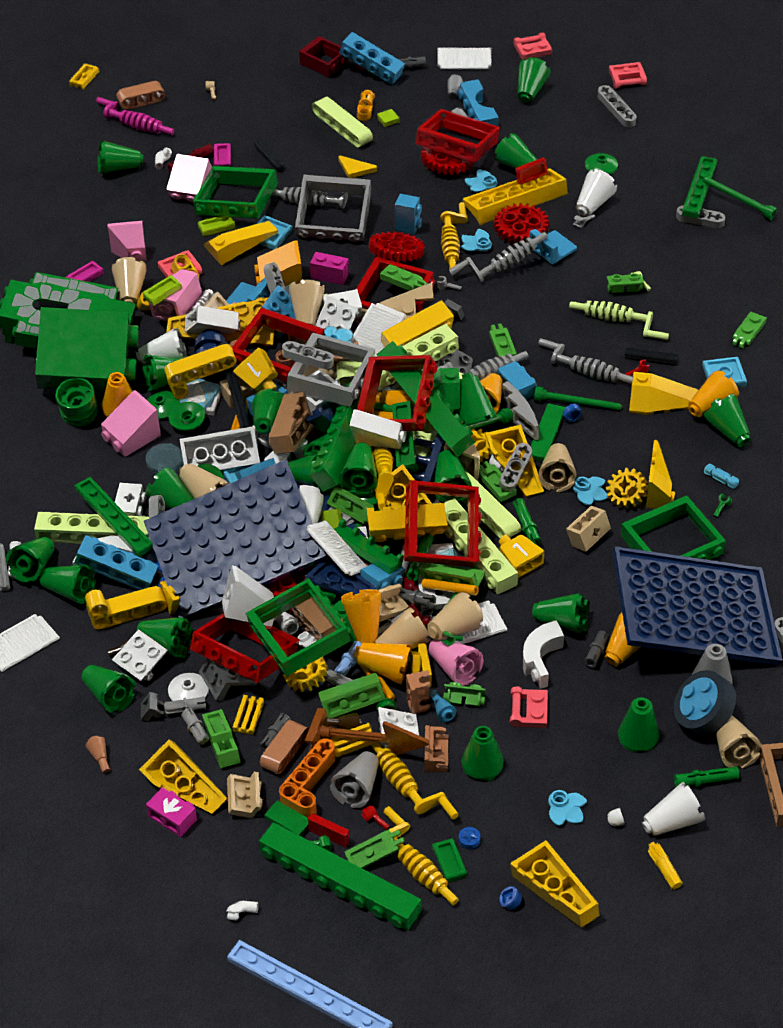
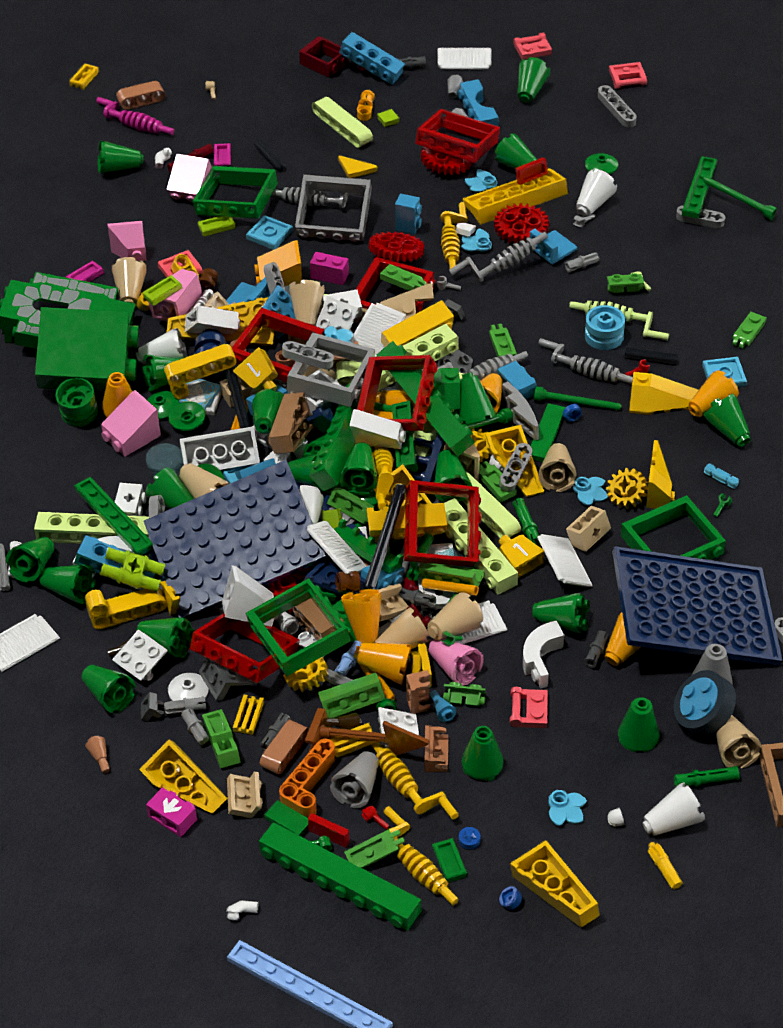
(140, 565): none -> lime pin
(208, 279): none -> reddish brown wheel
(236, 242): yellow wedge -> none
(347, 581): none -> reddish brown wheel
(385, 536): none -> black axle
(465, 229): none -> white tile
(564, 560): none -> white window
(581, 262): none -> light grey axle
(604, 327): none -> medium azure wheel

